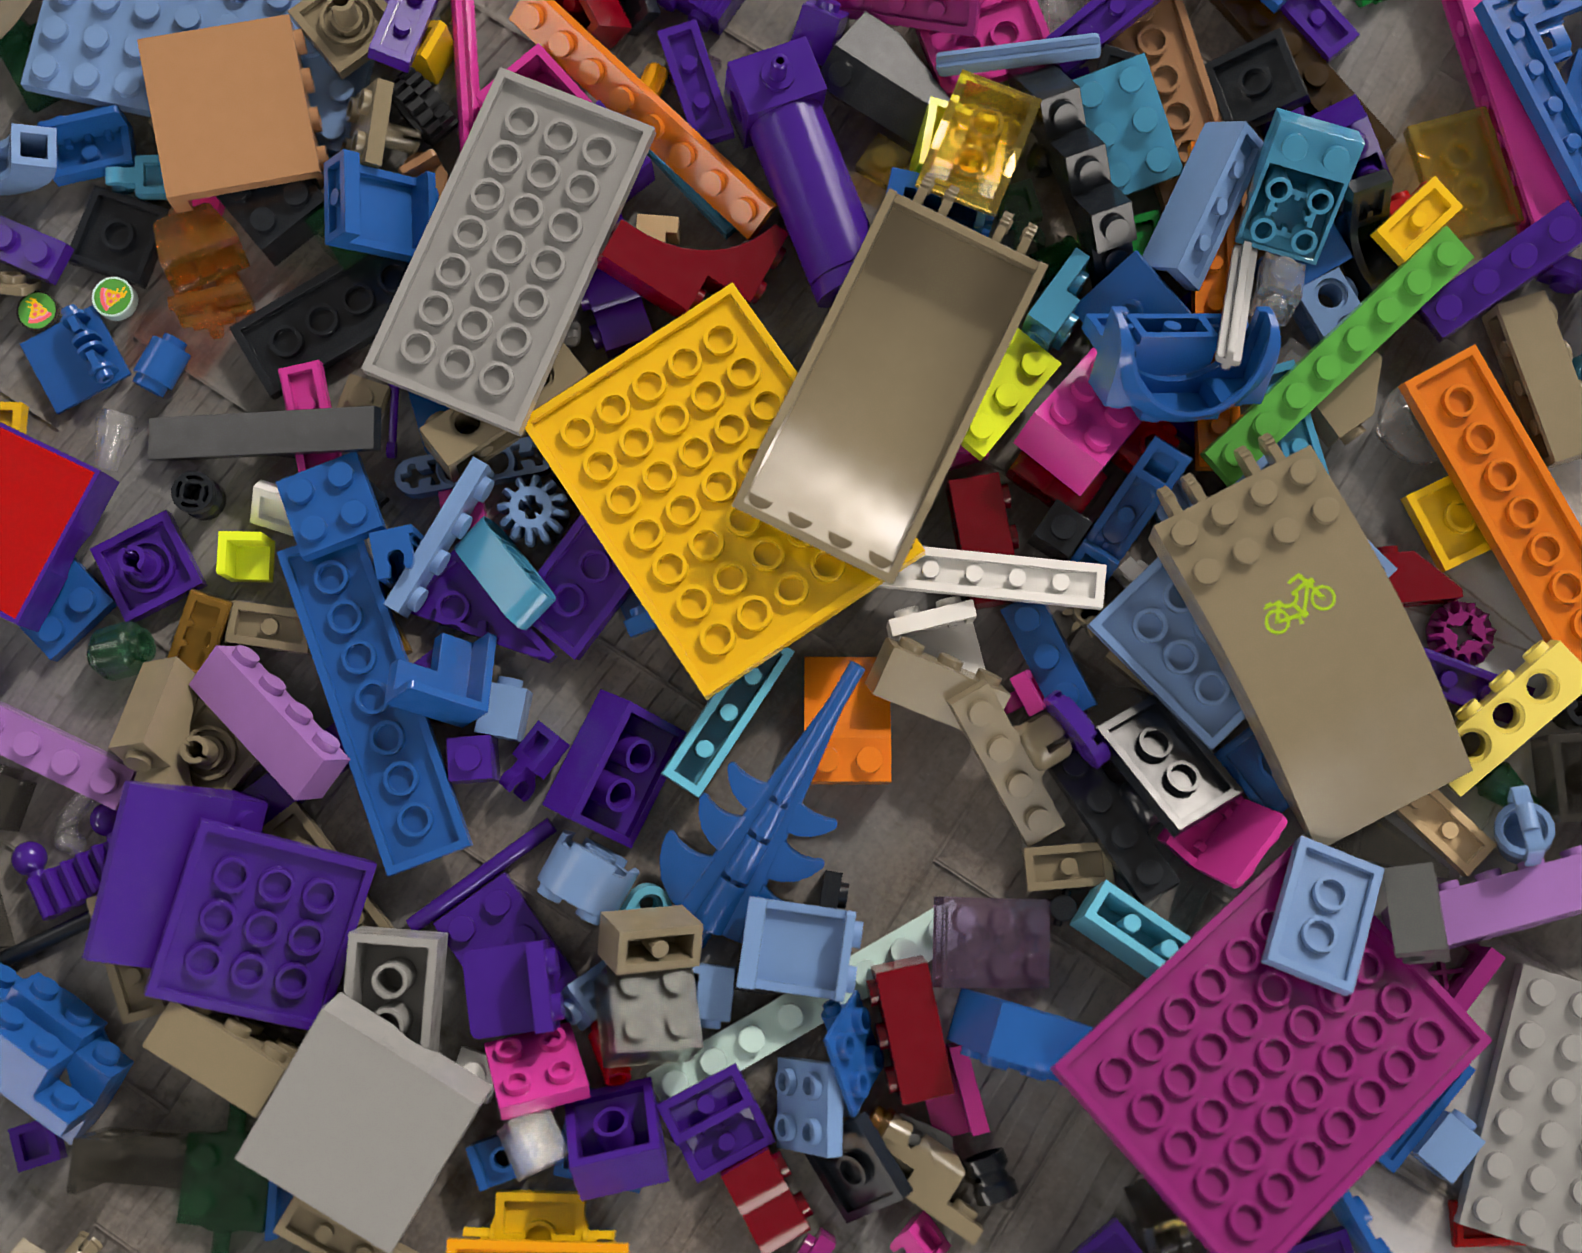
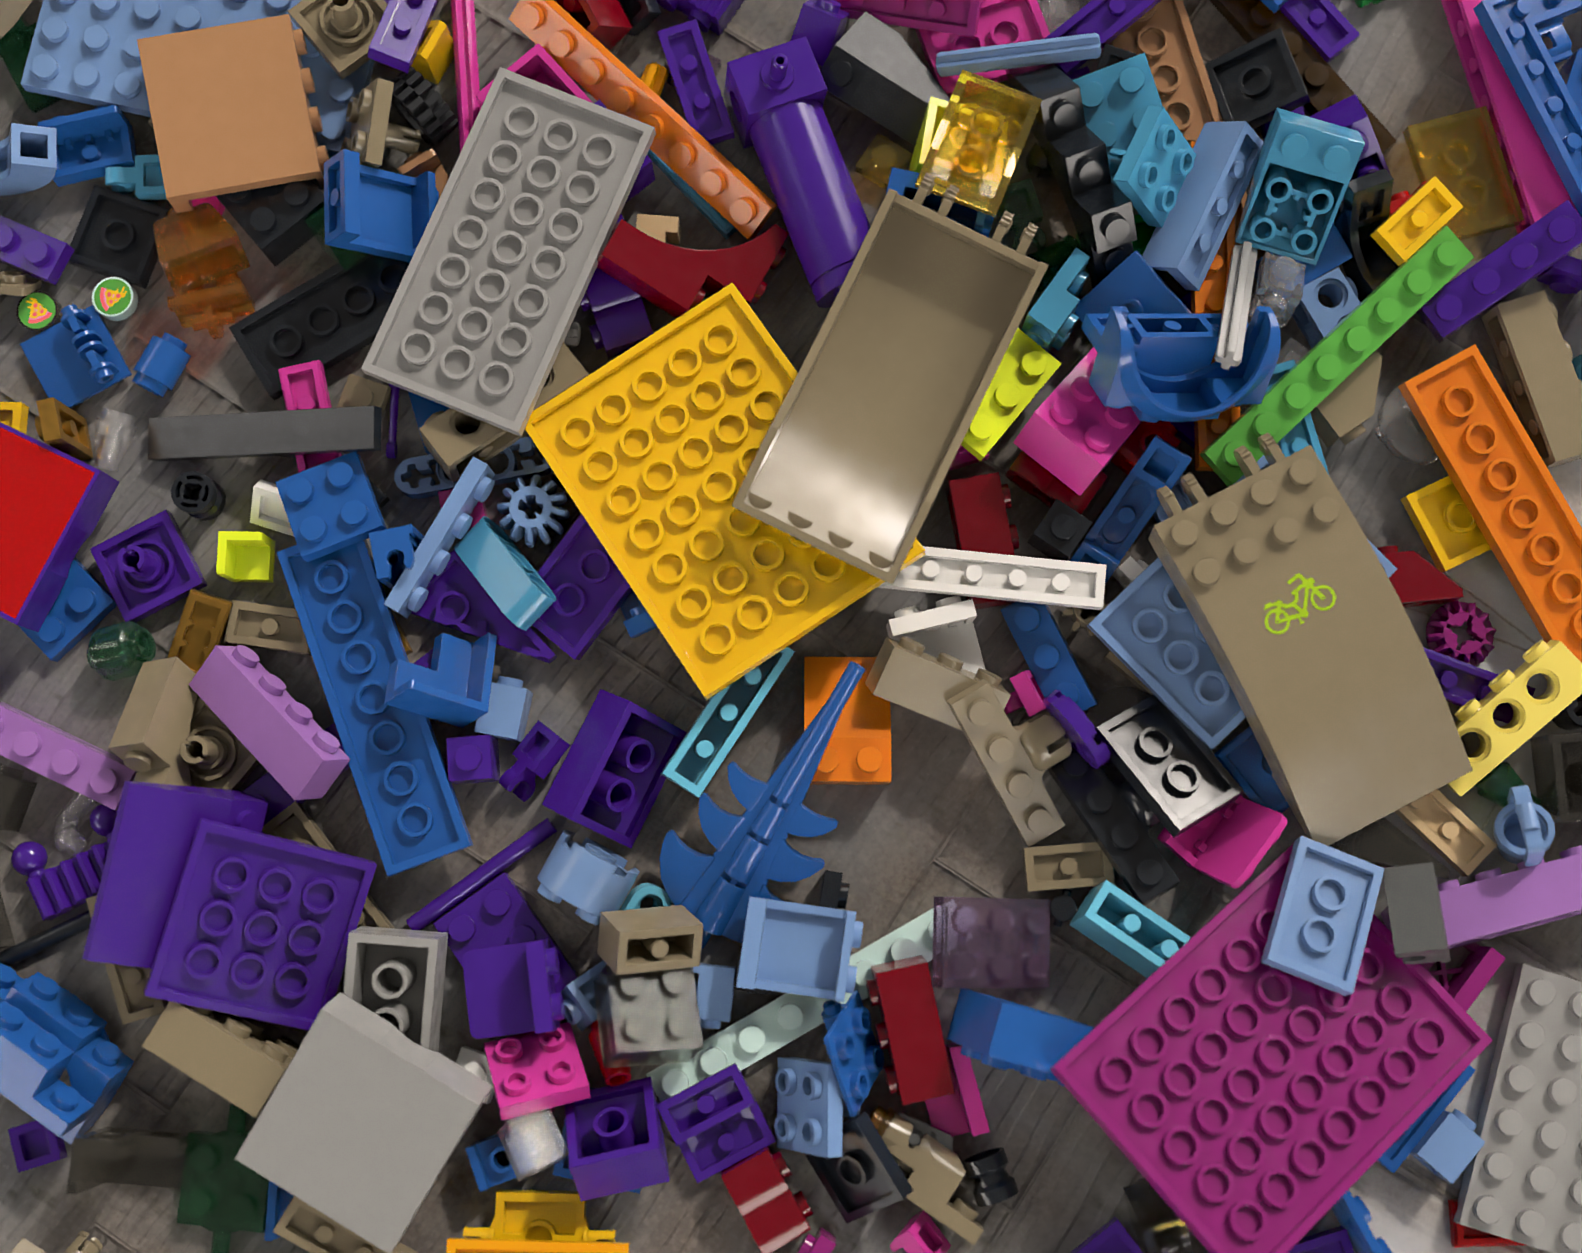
(63, 429): none -> pearl gold plate
(1153, 166): none -> dark azure plate

